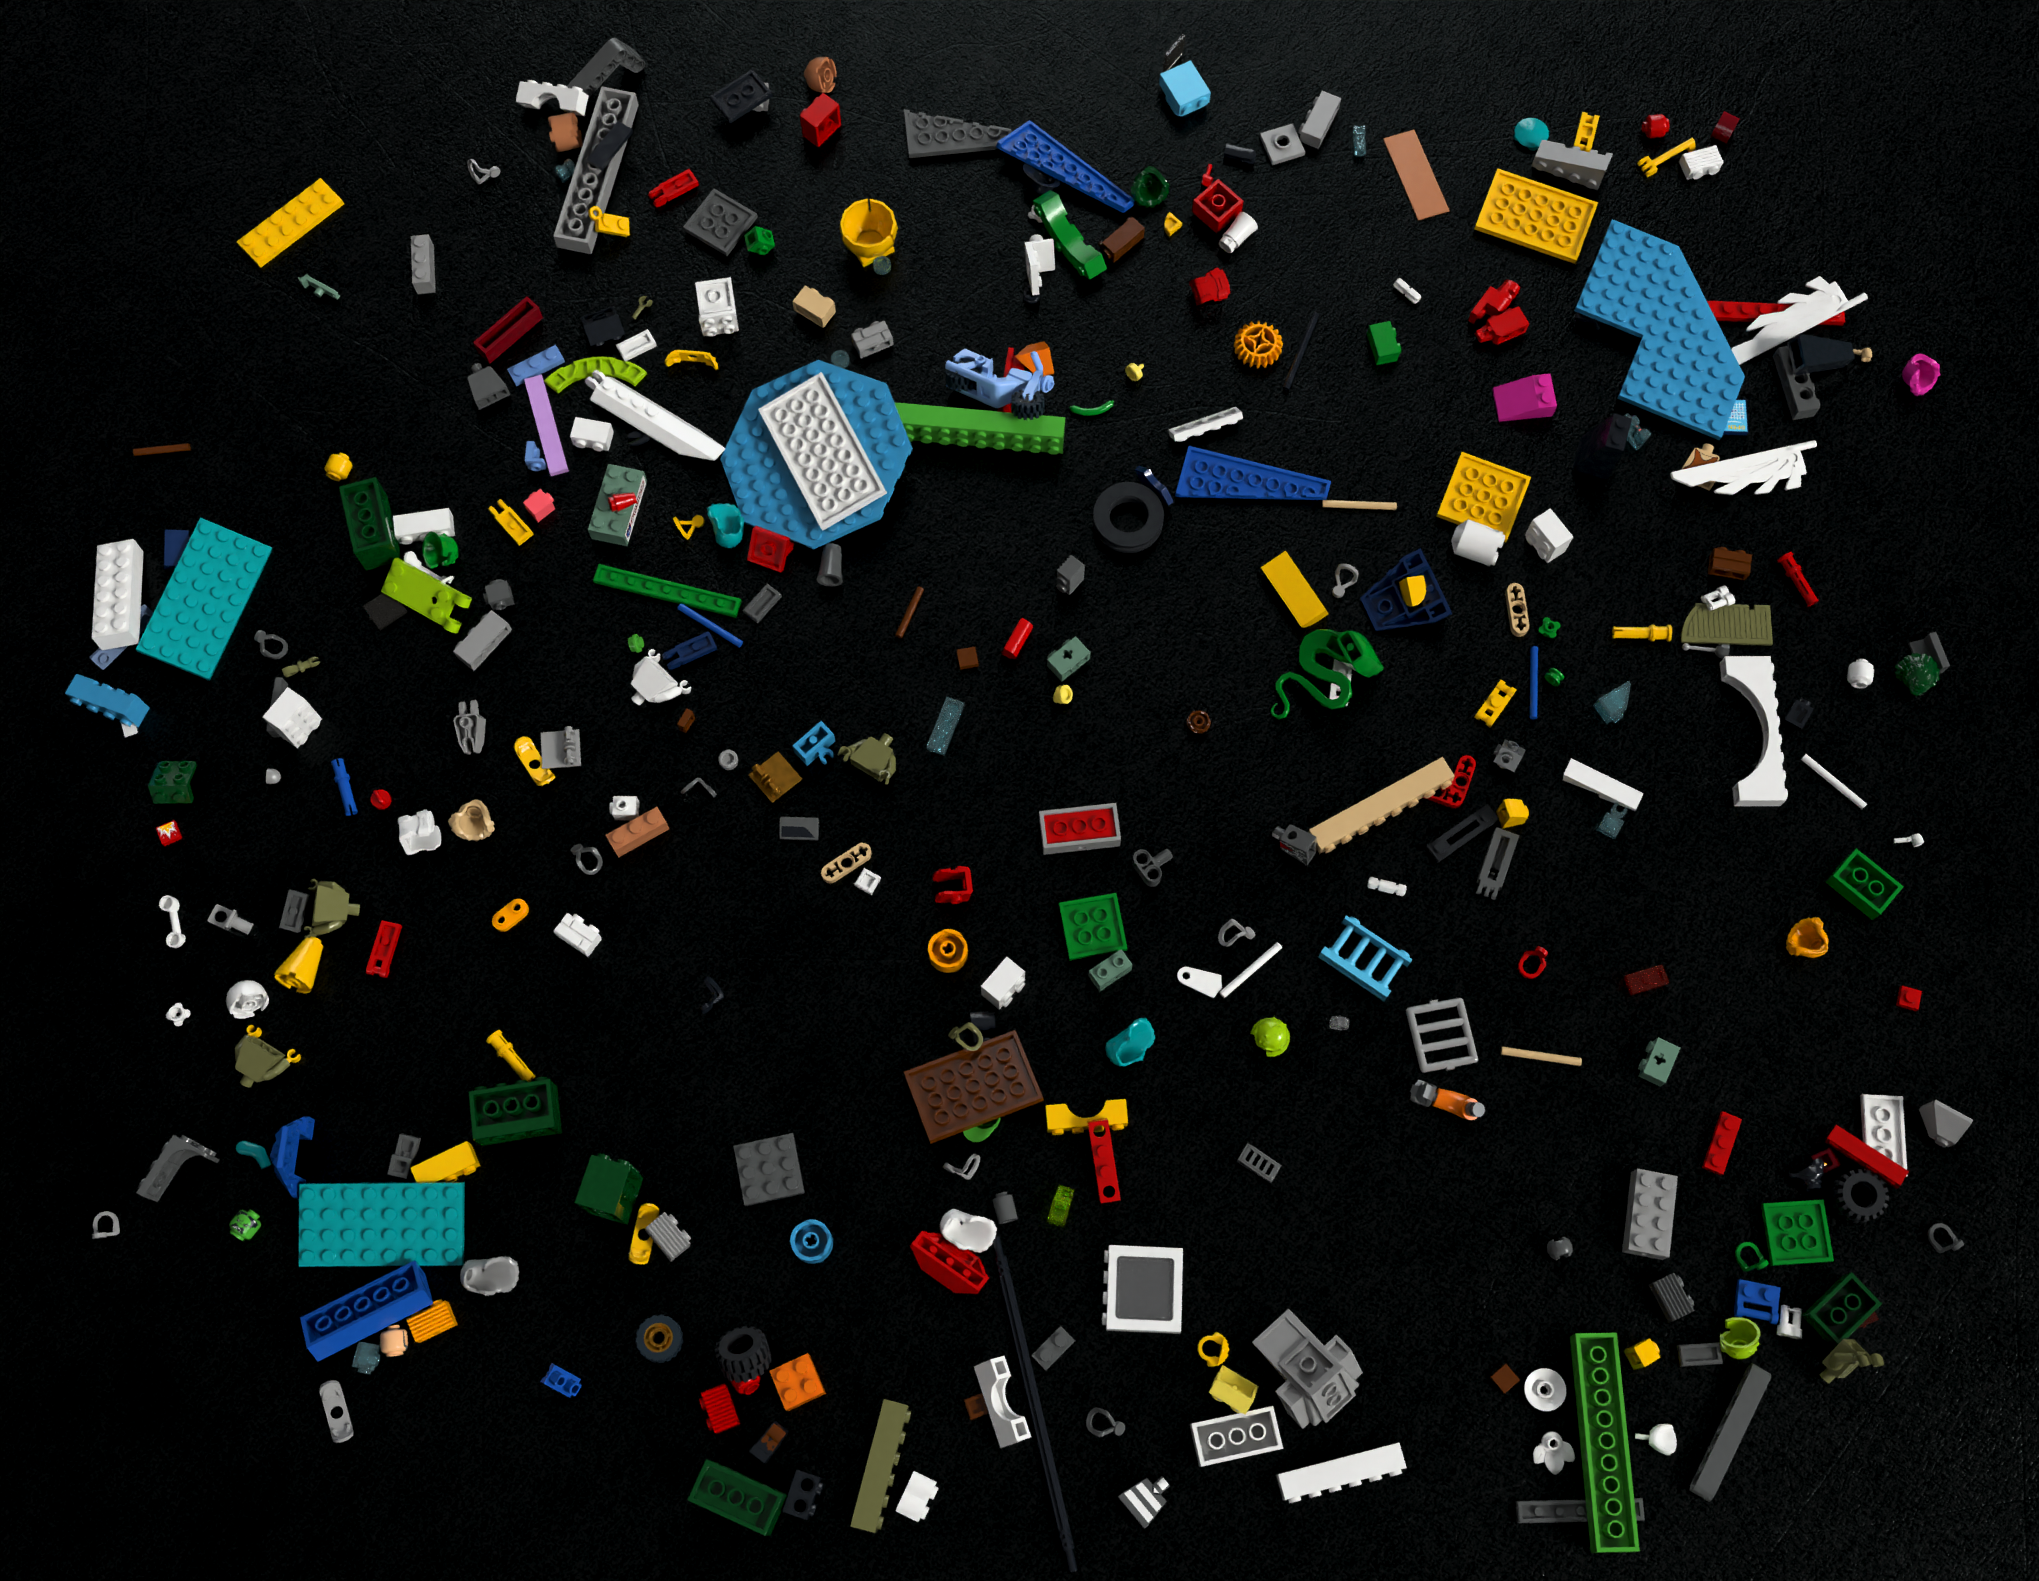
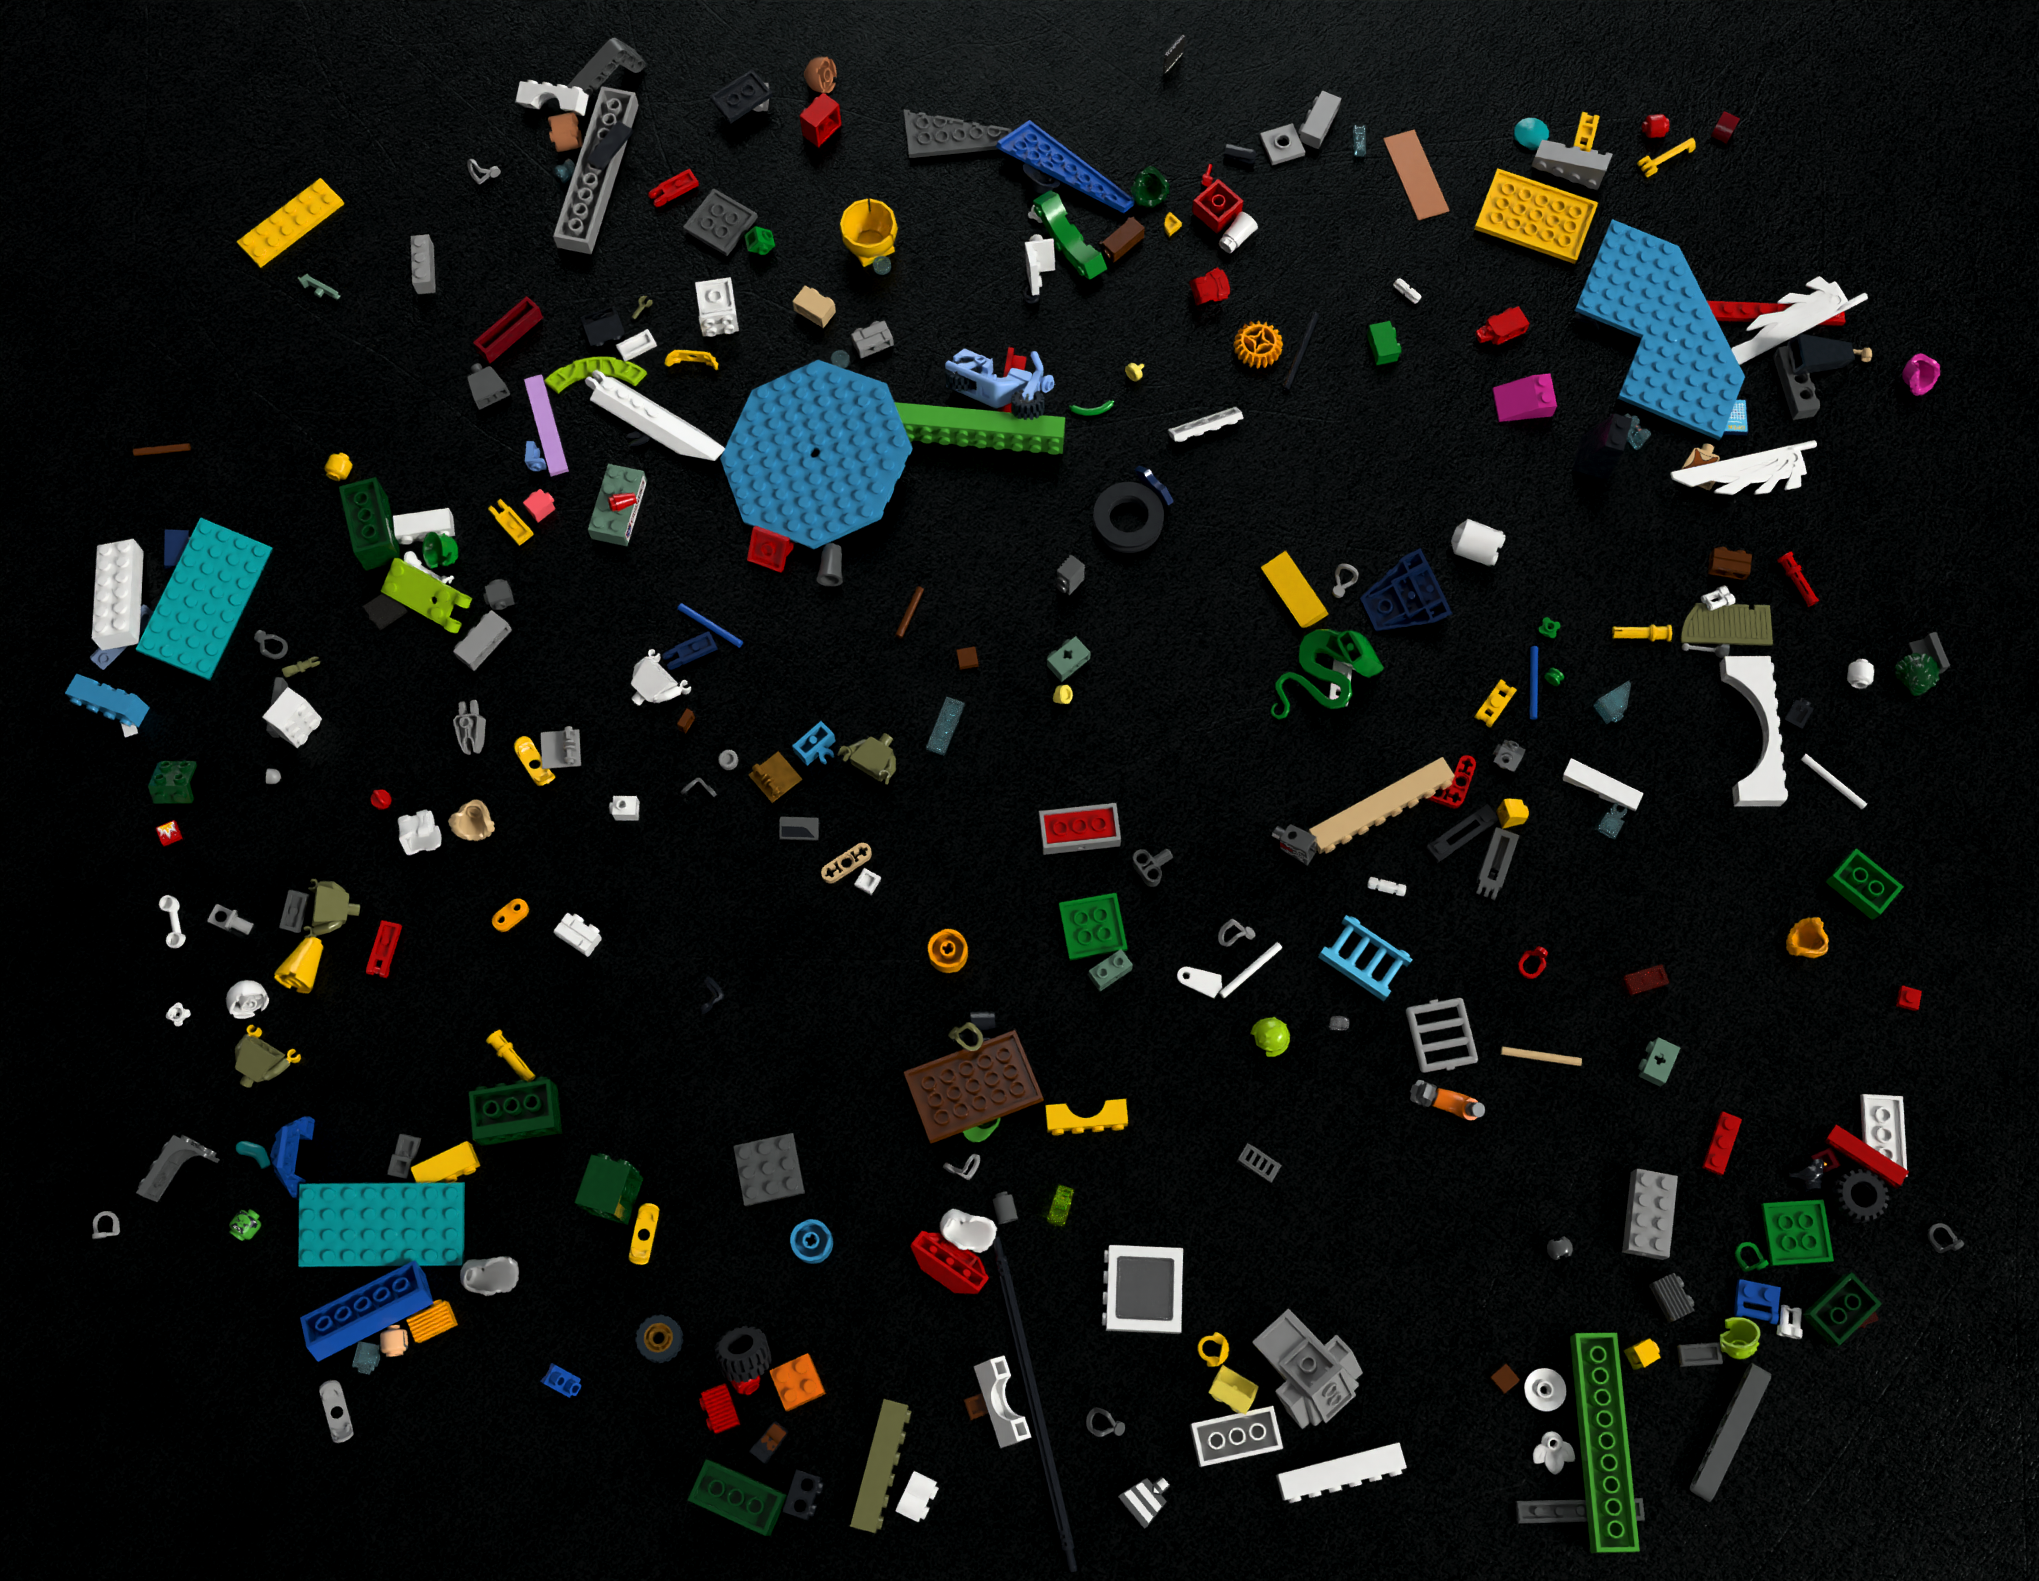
(342, 778): blue pin -> none
(536, 365): medium blue plate -> none
(578, 849): dark grey piece -> none
(591, 434): white brick -> none
(609, 223): yellow hinge -> none
(635, 643): bright green plate -> none
(637, 831): nougat brick -> none
(667, 590): green tile -> none
(668, 1236): light grey brick -> none
(697, 521): yellow piece -> none
(727, 524): teal piece -> none
(762, 603): dark grey tile -> none
(822, 451): white plate -> none
(954, 897): red piece -> none
(1003, 983): white brick -> none
(1017, 639): red brick -> none
(1044, 354): orange slope -> none
(1053, 1348): dark grey plate -> none
(1103, 1160): red piece -> none
(1131, 1043): teal piece -> none
(1184, 89): medium azure brick -> none
(1198, 716): reddish brown plate -> none
(1224, 476): blue wing -> none
(1359, 504): tan bar -> none
(1413, 590): yellow brick -> none
(1483, 494): yellow plate -> none
(1495, 301): red plate -> none
(1513, 617): tan beam -> none
(1548, 536): white brick -> none
(1661, 1438): white piece -> none
(1701, 162): white brick -> none
(1846, 1358): olive torso -> none
(1916, 840): white hand -> none
(1944, 1123): light grey slope -> none

